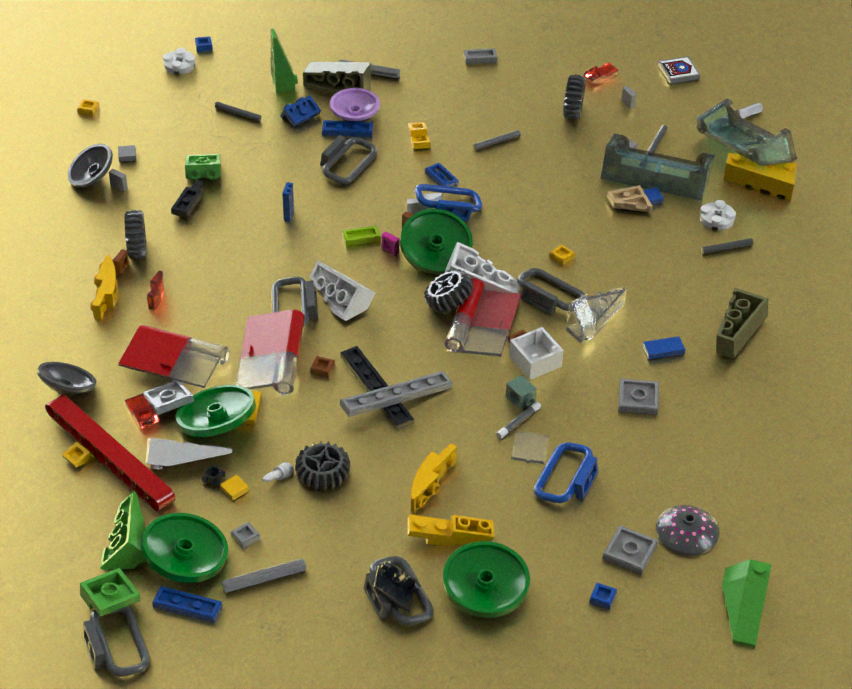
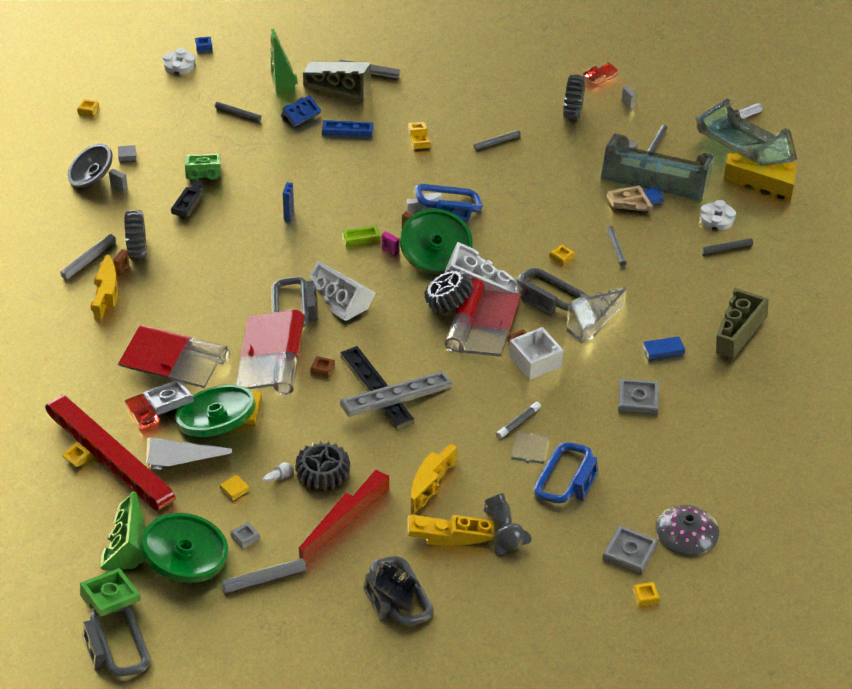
(66, 378): dark grey dish -> none
(88, 256): none -> light grey axle
(156, 294): clear red slope -> none
(187, 604): blue tile -> none
(213, 475): black plate -> none
(337, 149): dark grey bar -> none
(345, 512): none -> red slope
(354, 104): lavender dish -> none
(438, 177): blue tile -> none
(480, 56): light grey tile -> none
(486, 579): green dish -> none
(510, 535): none -> dark grey animal
(521, 392): sand green brick -> none
(603, 596): blue tile -> none
(616, 246): none -> bar
(646, 594): none -> yellow tile
(679, 70): tile -> none
(745, 594): bright green wedge -> none

